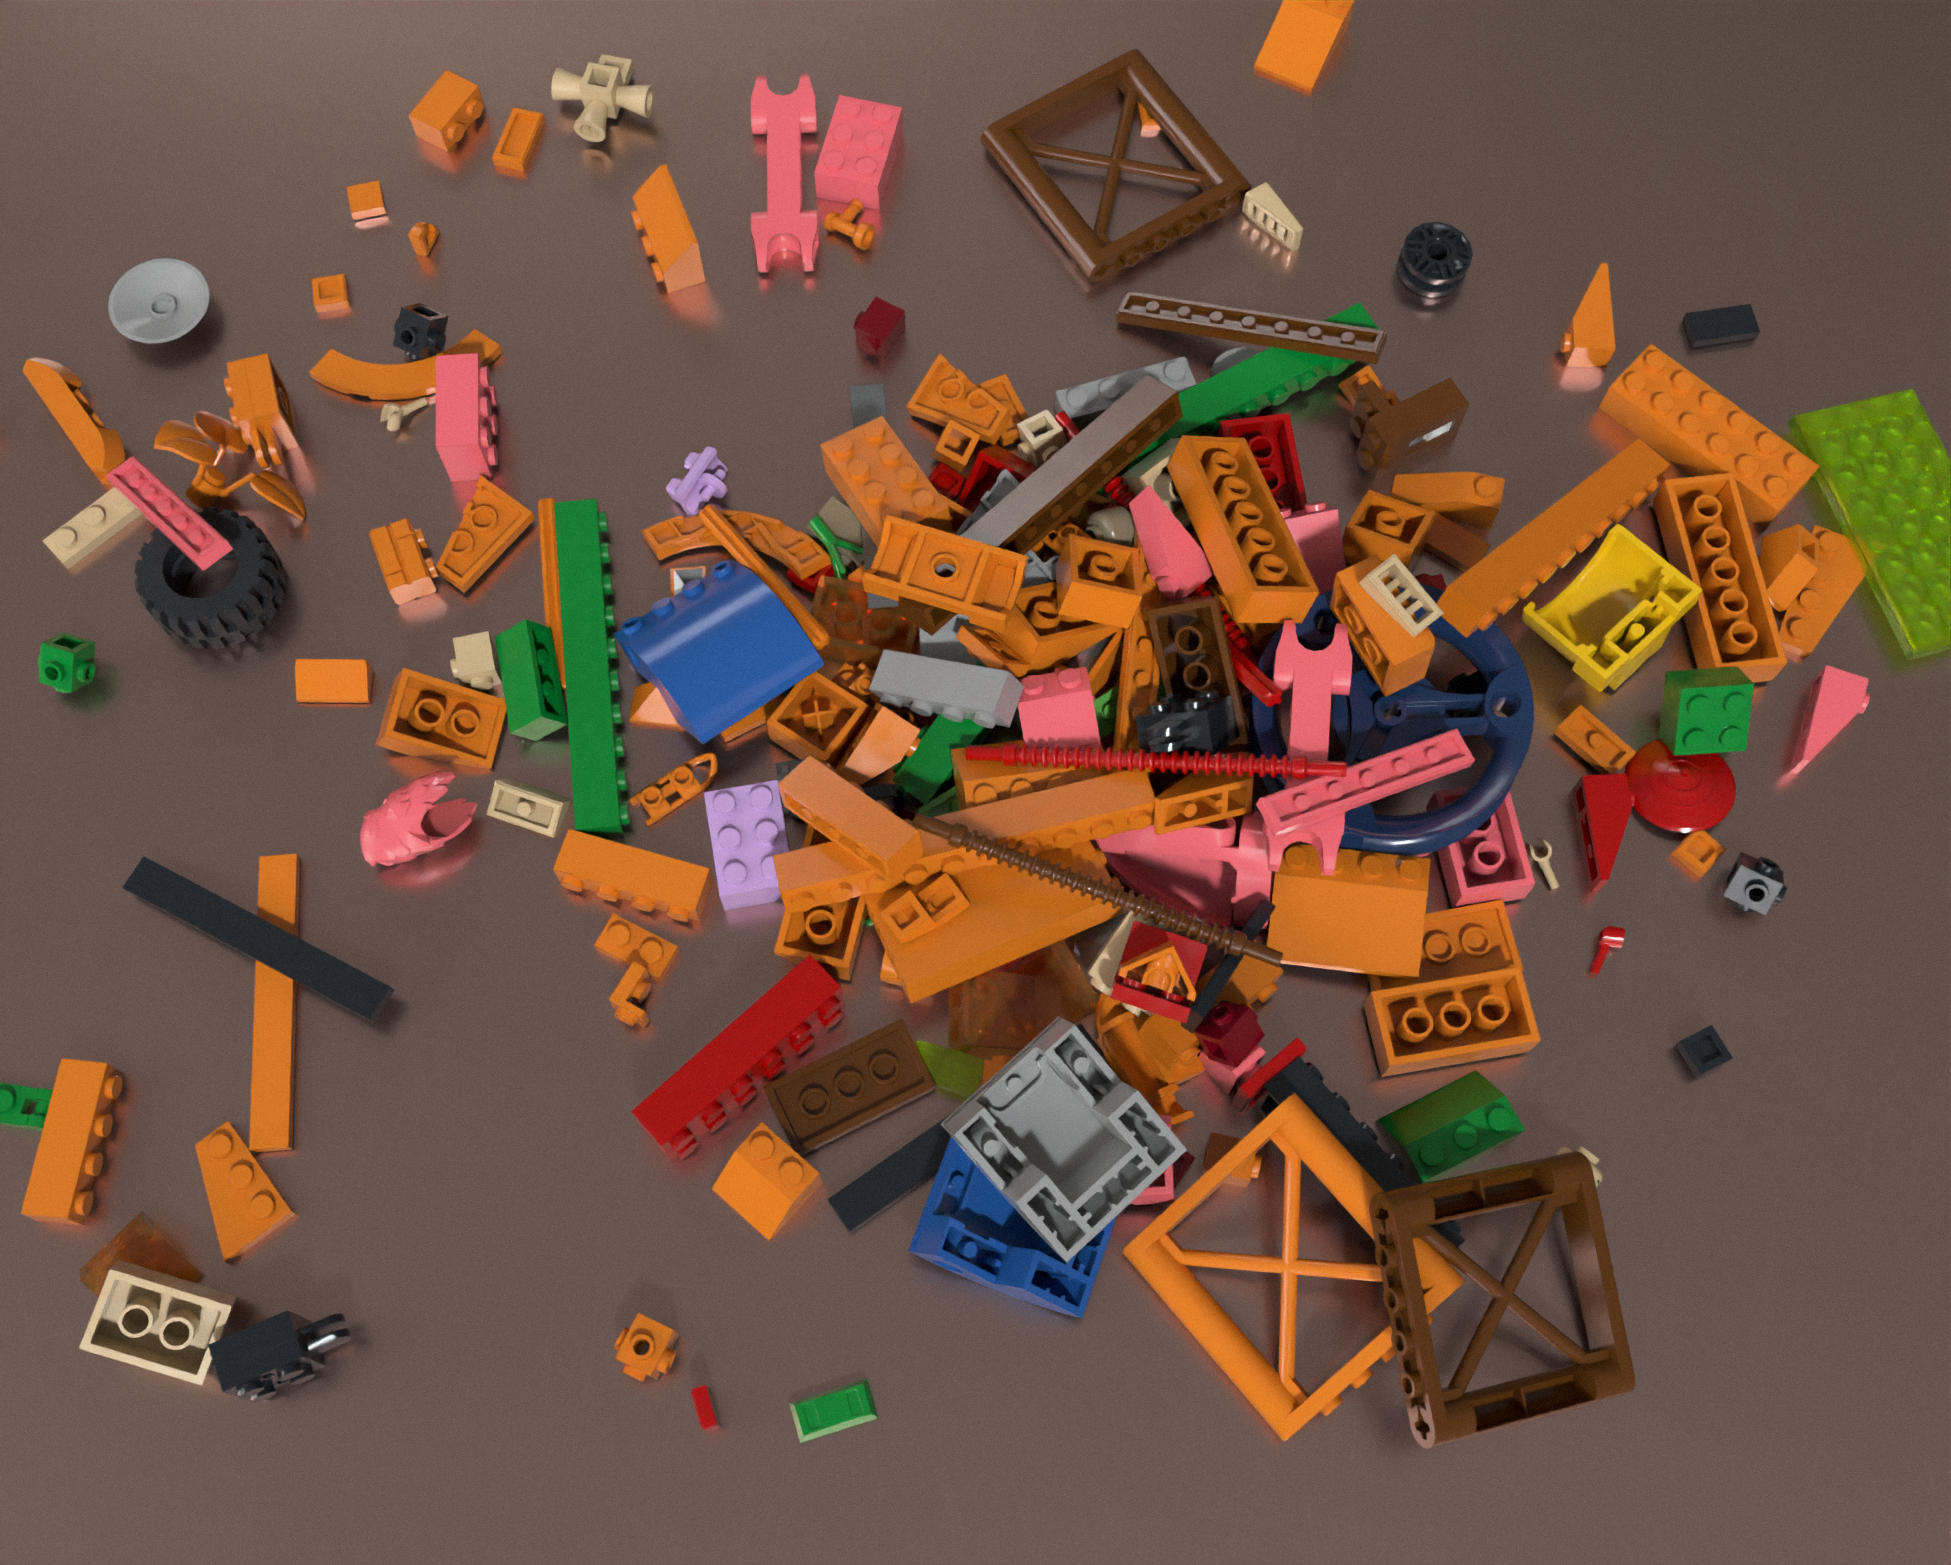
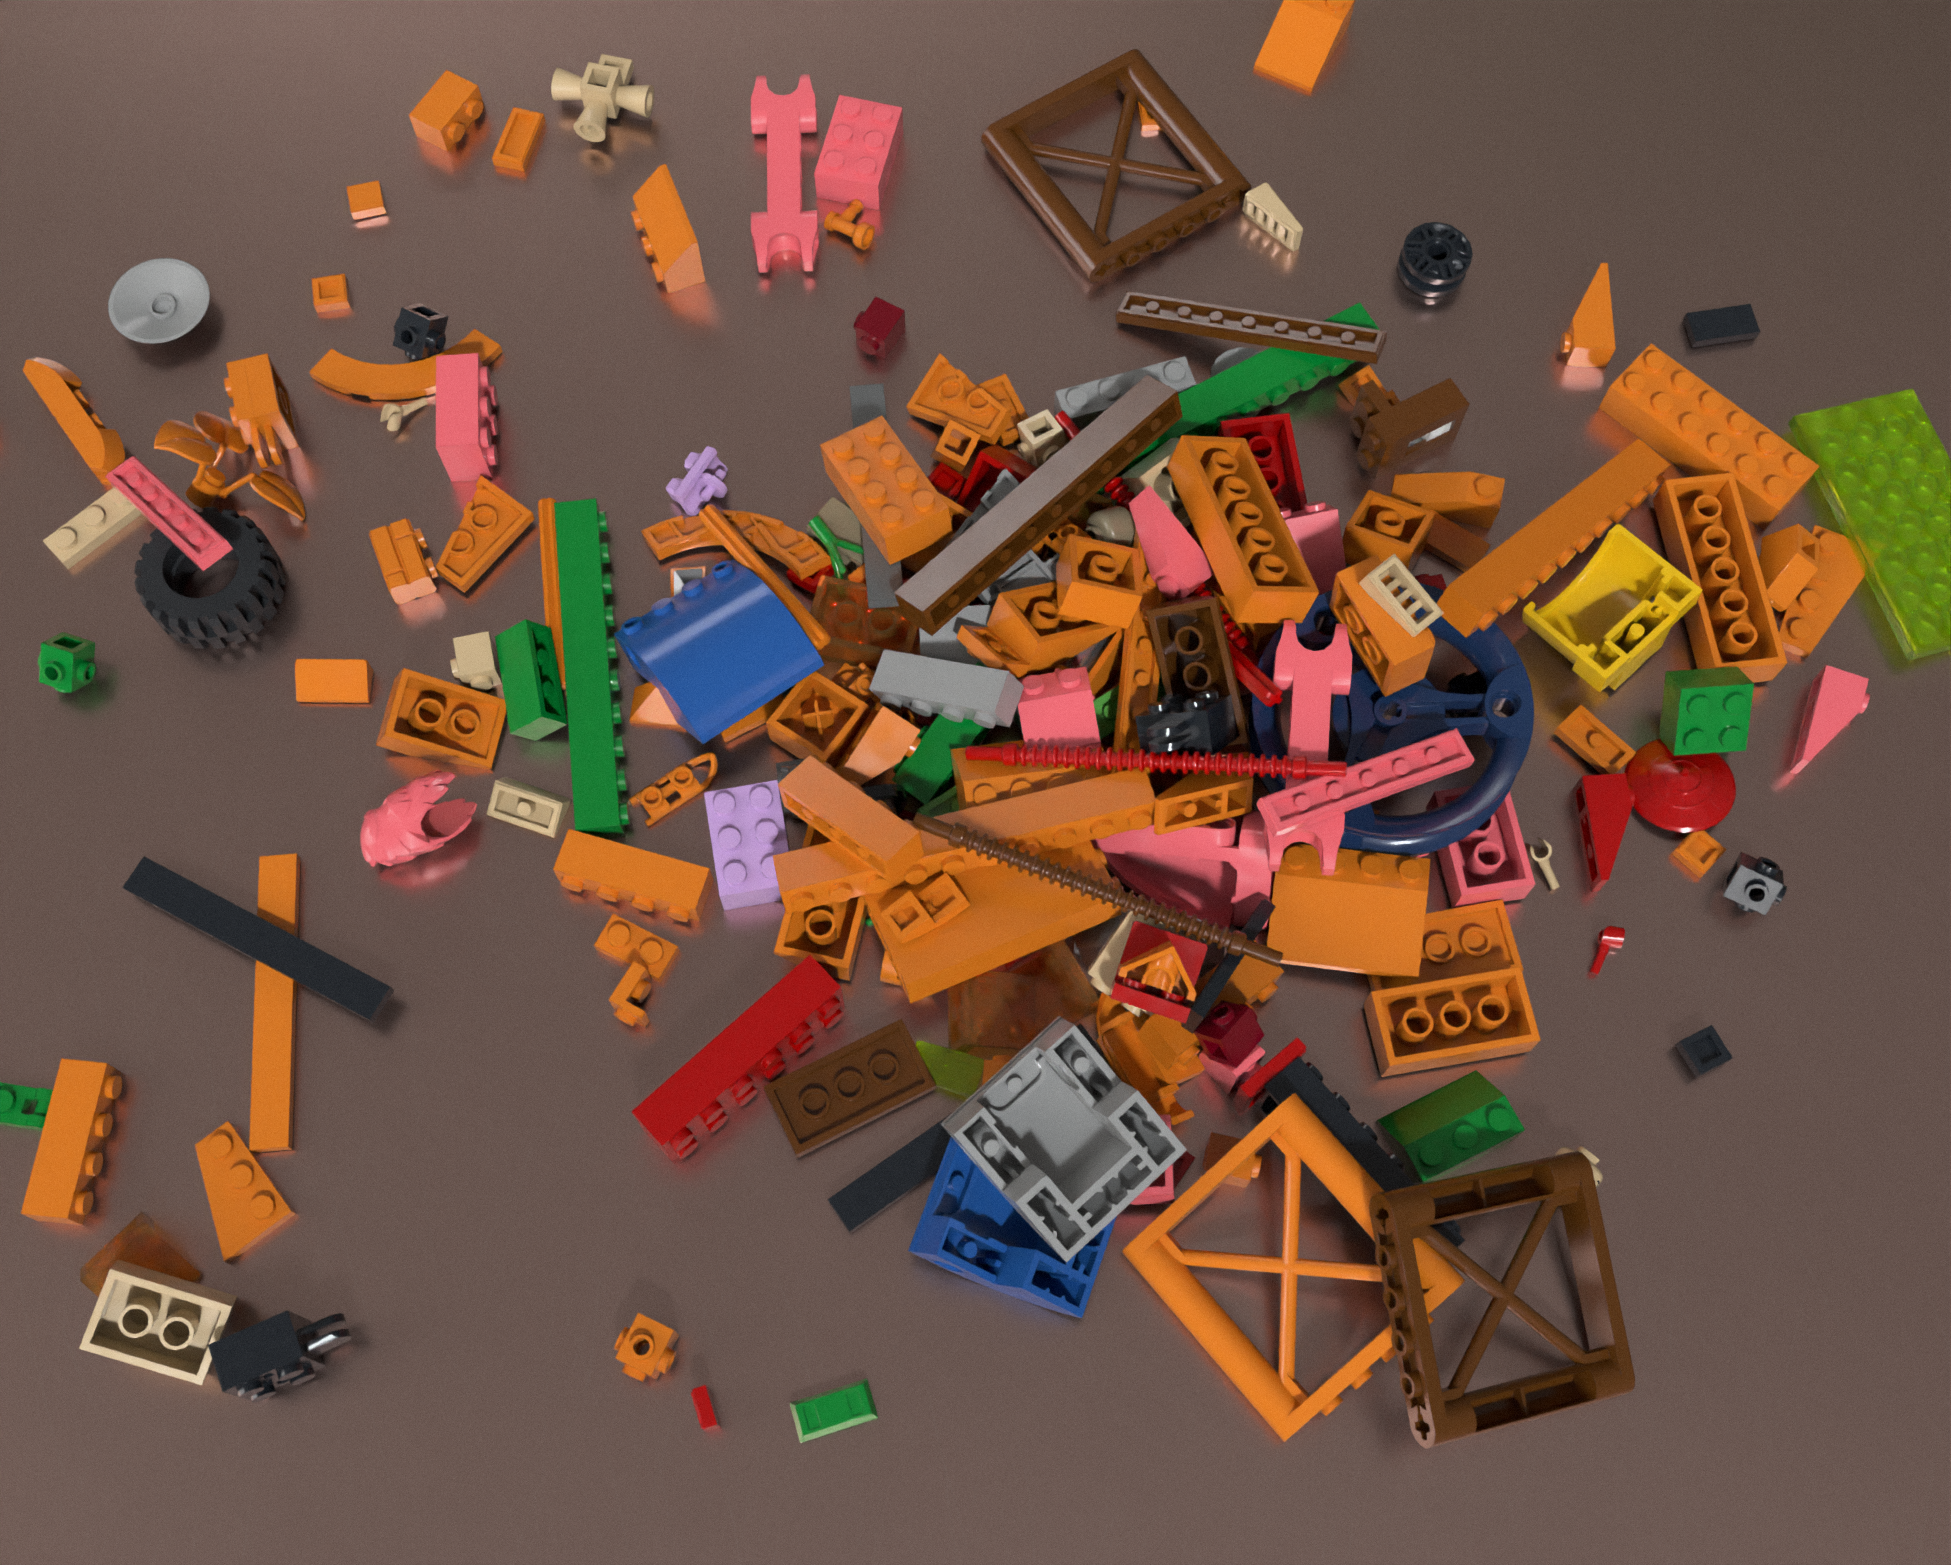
(423, 237): orange tile -> none
(766, 1181): orange slope -> none
(981, 587): orange piece -> none

